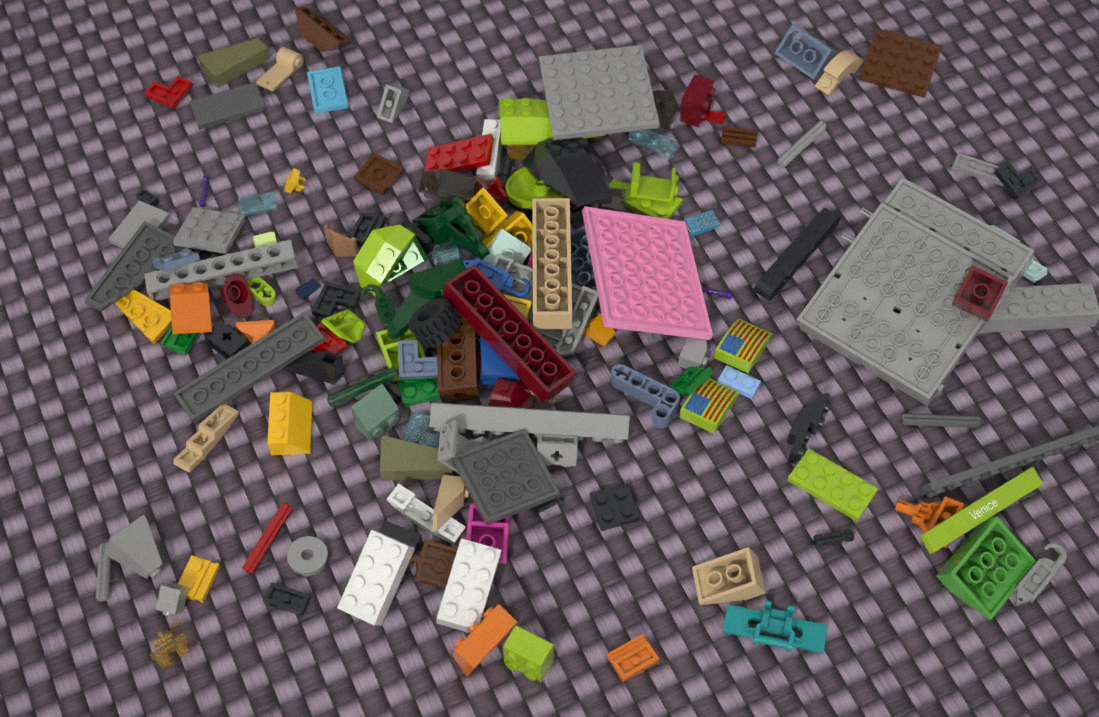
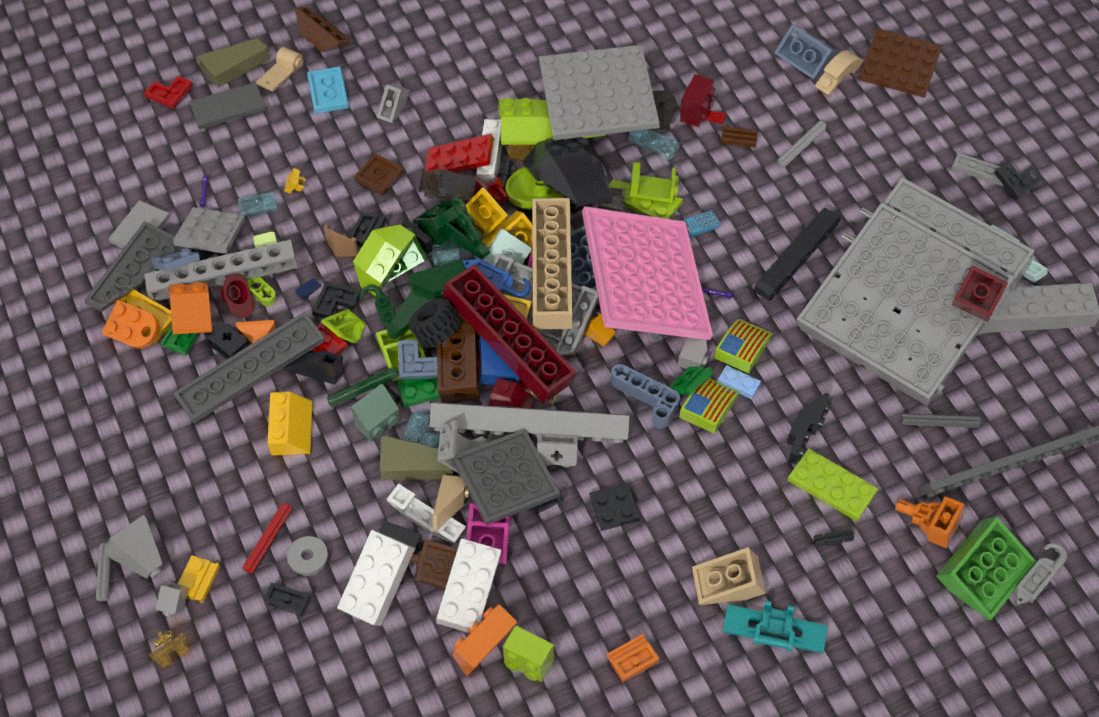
(129, 326): none -> orange plate
(147, 197): black piece -> none
(207, 437): tan slope -> none
(980, 510): lime tile -> none

